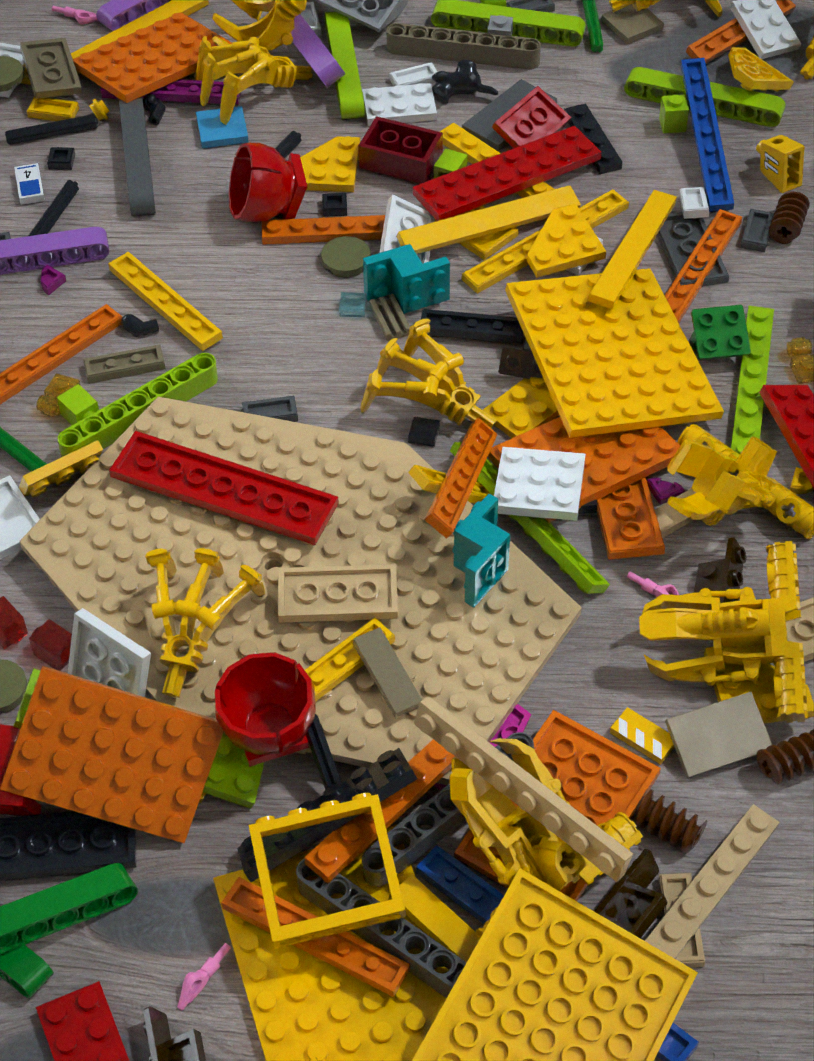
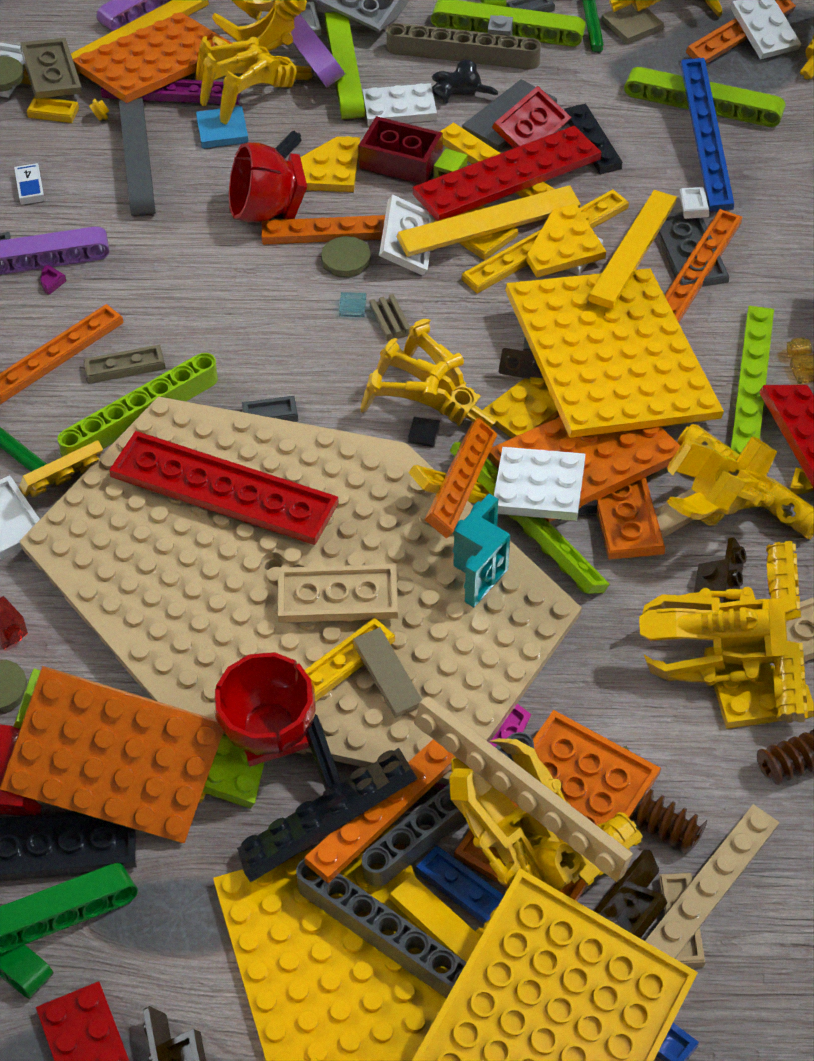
(51, 129): black axle -> none
(51, 644): clear red brick -> none
(55, 208): black axle -> none
(59, 384): clear yellow plate -> none
(61, 158): black tile -> none
(76, 404): lime brick -> none
(82, 16): bright pink hand -> none
(107, 655): white plate -> none
(137, 326): black arm -> none
(156, 108): black arm -> none
(165, 301): yellow plate -> none
(190, 609): yellow piece -> none
(196, 981): bright pink hand -> none
(334, 204): black tile -> none
(339, 921): yellow window -> none
(339, 950): orange plate -> none
(406, 277): teal bracket -> none
(413, 75): white tile -> none
(473, 326): black plate -> none
(643, 735): yellow tile -> none
(651, 587): bright pink hand -> none
(664, 490): magenta tile -> none
(673, 114): lime brick -> none
(718, 734): dark tan tile -> none
(719, 332): green bracket -> none
(755, 72): yellow plate -> none
(757, 230): dark grey tile -> none
(782, 162): yellow torso -> none
(789, 217): reddish brown piece -> none

